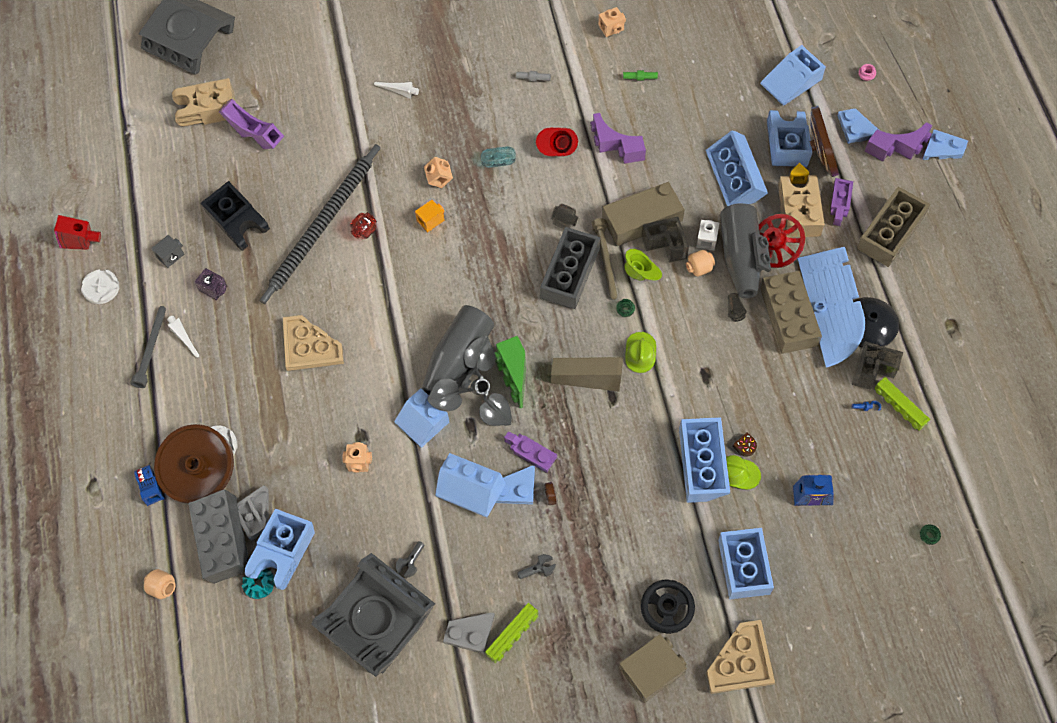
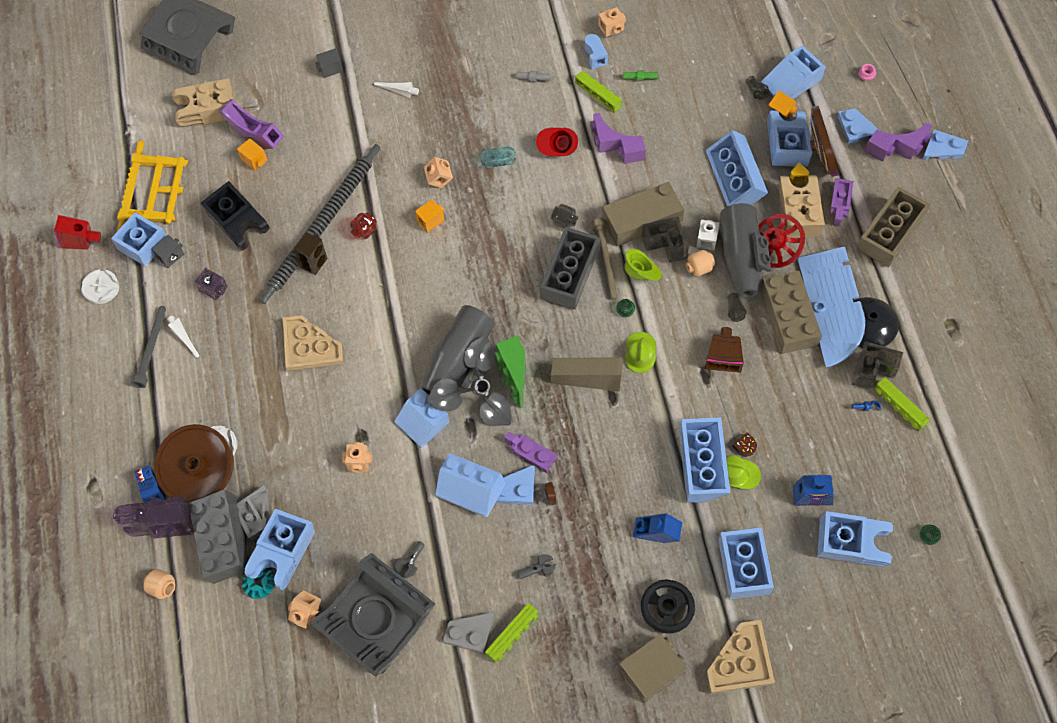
(138, 238): none -> light blue brick
(155, 518): none -> clear purple brick
(158, 162): none -> yellow piece
(252, 154): none -> light orange brick
(304, 609): none -> light nougat brick
(310, 253): none -> dark brown brick
(328, 63): none -> dark grey brick
(597, 52): none -> light blue leg
(598, 91): none -> lime piece
(658, 528): none -> blue slope
(725, 352): none -> reddish brown torso
(758, 88): none -> clear smoke cone
(783, 104): none -> light orange brick
(858, 541): none -> light blue brick

